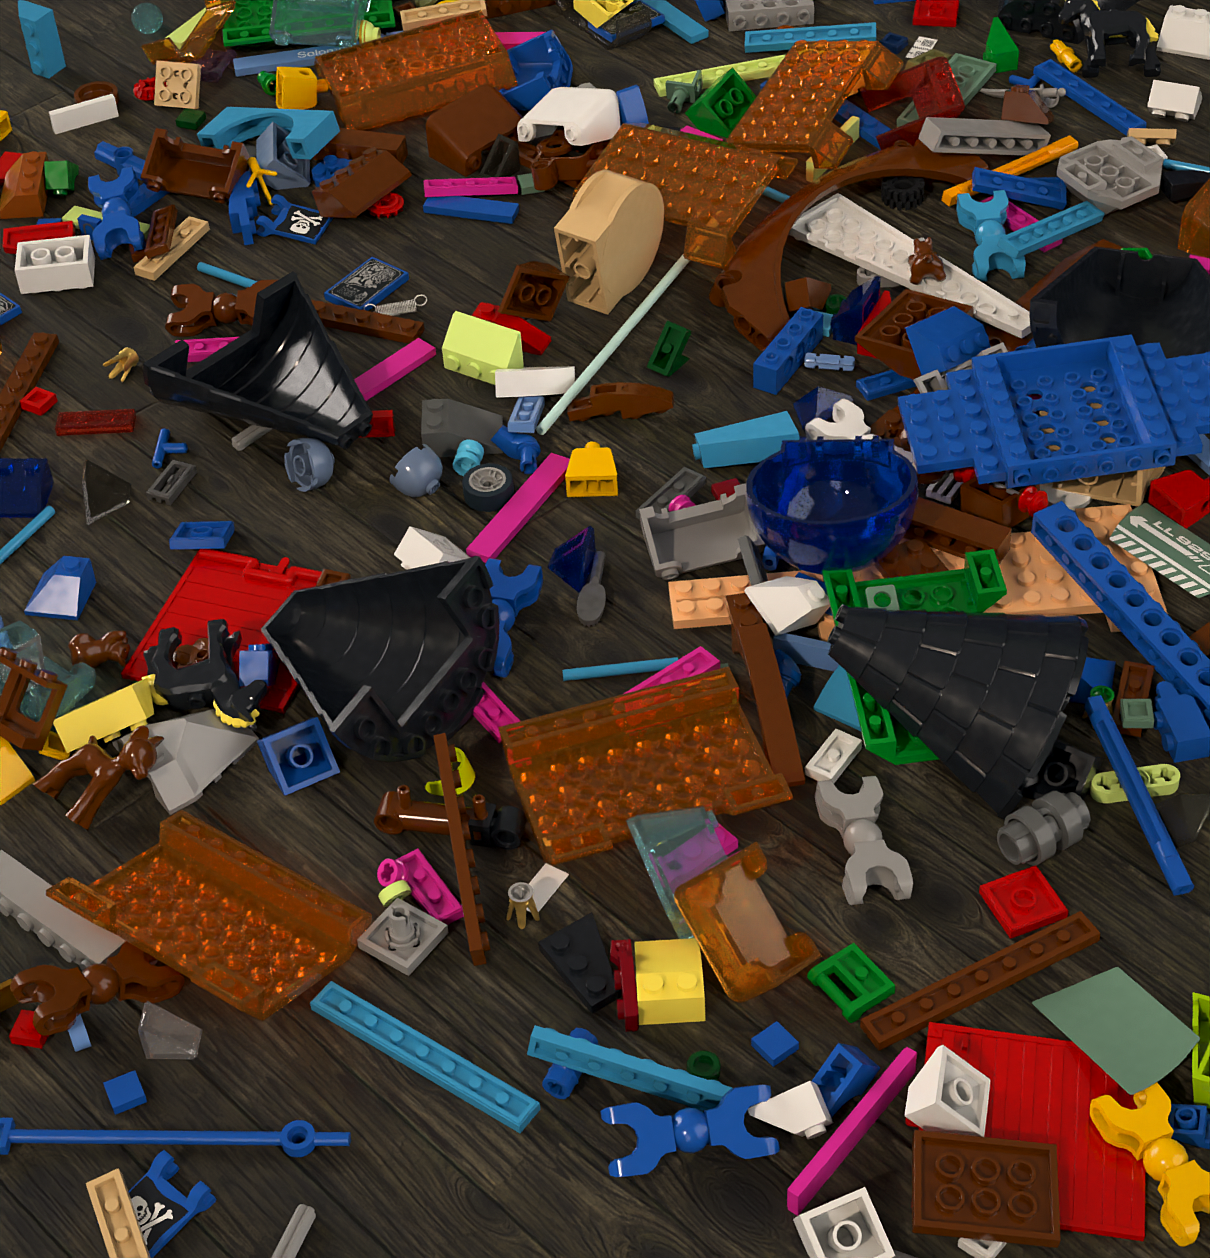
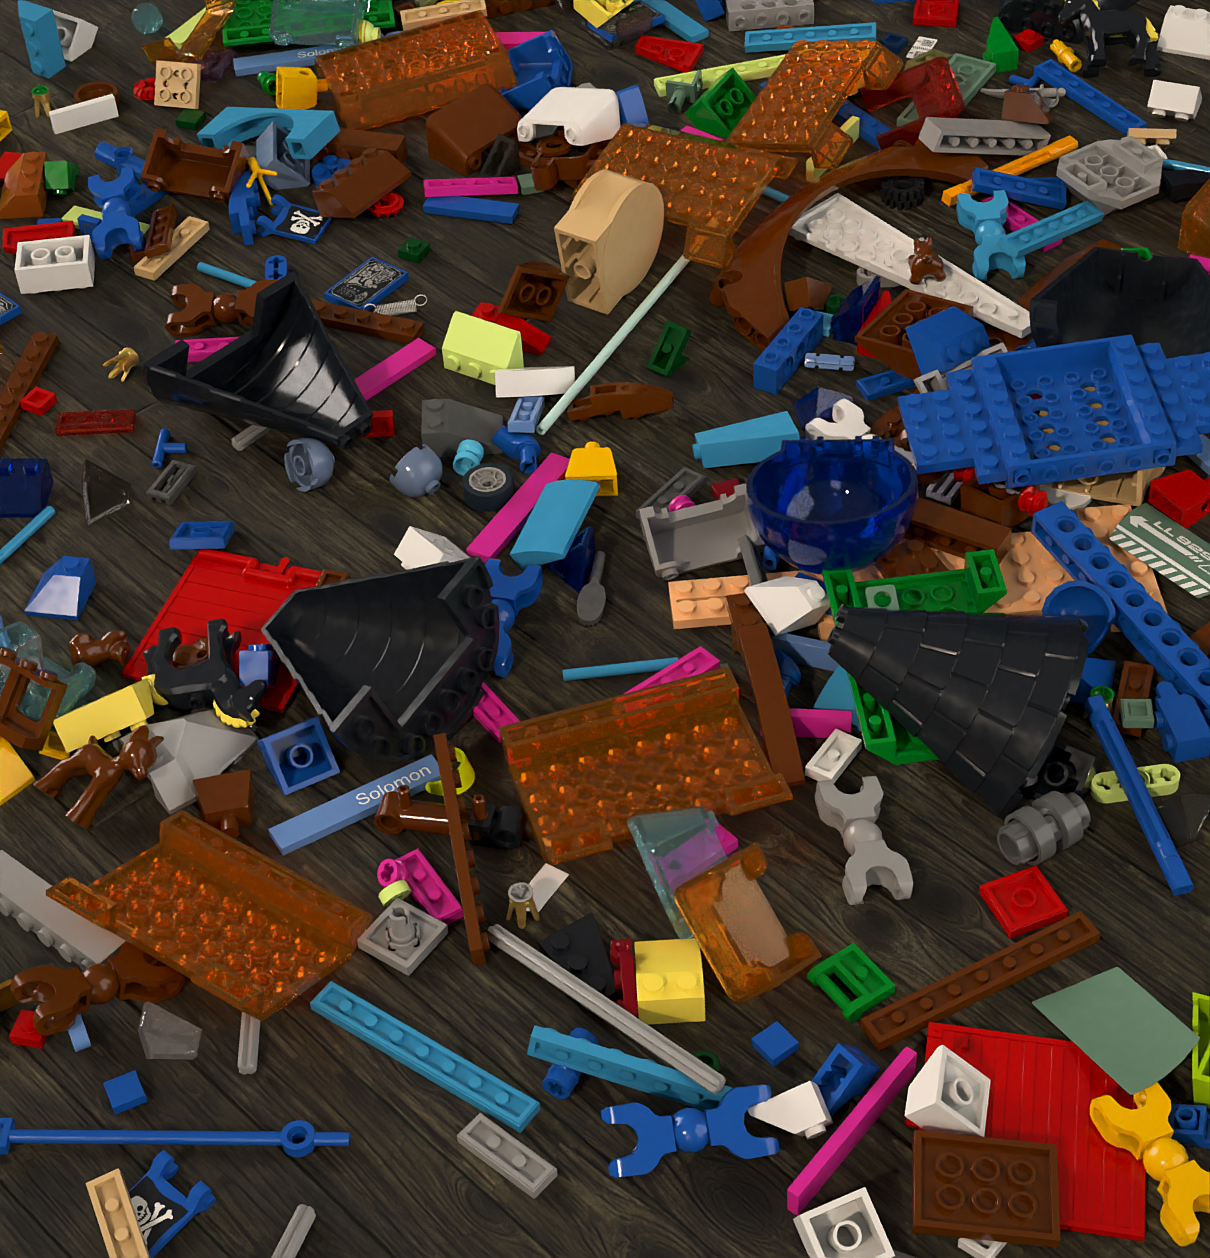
(41, 94): none -> pearl gold piece
(74, 35): none -> white slope
(227, 801): none -> reddish brown torso
(248, 1044): none -> light grey axle
(271, 271): none -> blue beam
(351, 806): none -> medium blue tile
(414, 250): none -> dark green plate
(507, 1155): none -> light grey tile
(554, 522): none -> dark azure slope
(607, 1010): none -> light grey axle
(670, 52): none -> red wing
(819, 723): none -> dark pink tile
(1028, 40): none -> red plate
(1086, 602): none -> blue cylinder

